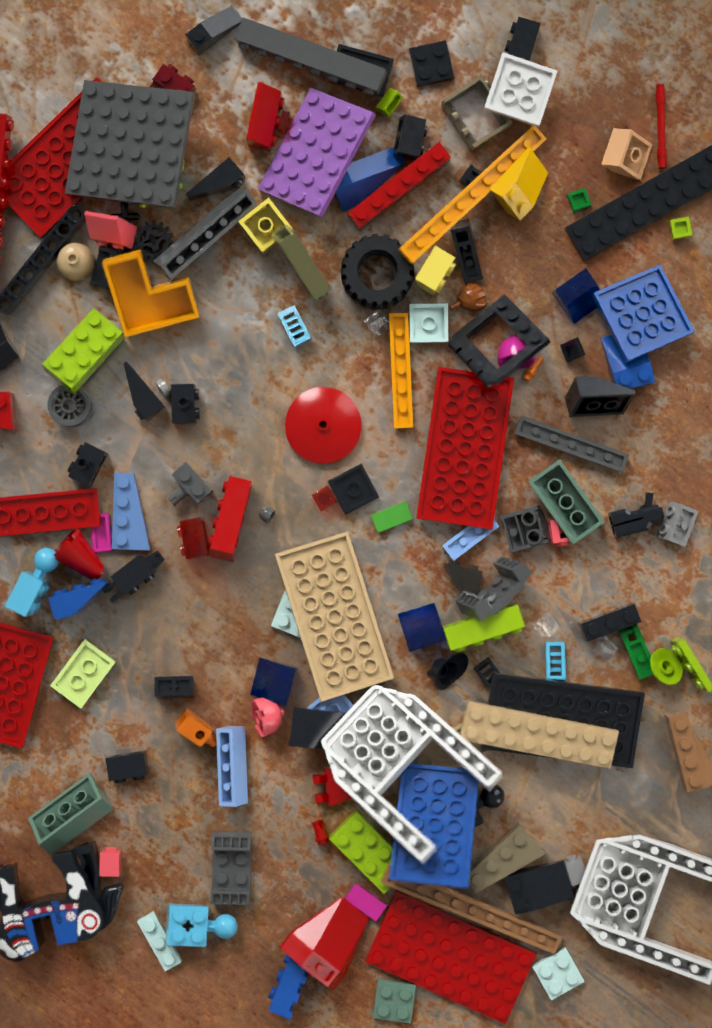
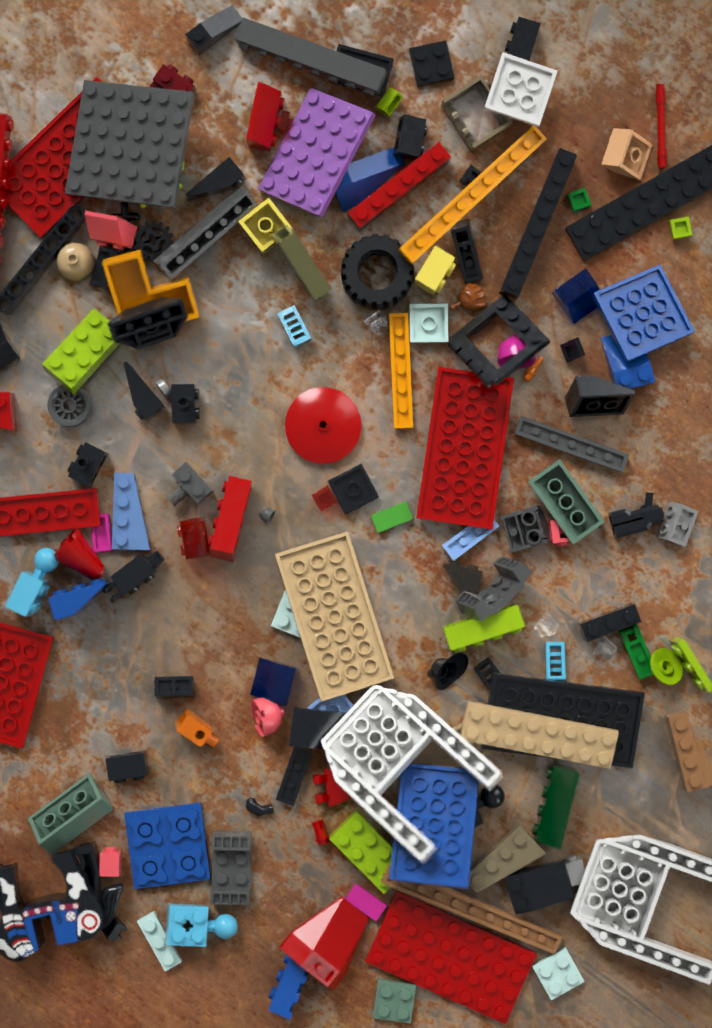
(83, 673): yellowish green plate -> none
(113, 929): none -> black tile
(149, 322): none -> black wedge
(167, 845): none -> blue piece
(232, 766): light blue brick -> none
(256, 809): none -> black arm
(294, 775): none -> black plate
(422, 627): clear blue slope -> none
(520, 185): yellow slope -> none
(538, 223): none -> black brick
(556, 805): none -> dark green slope

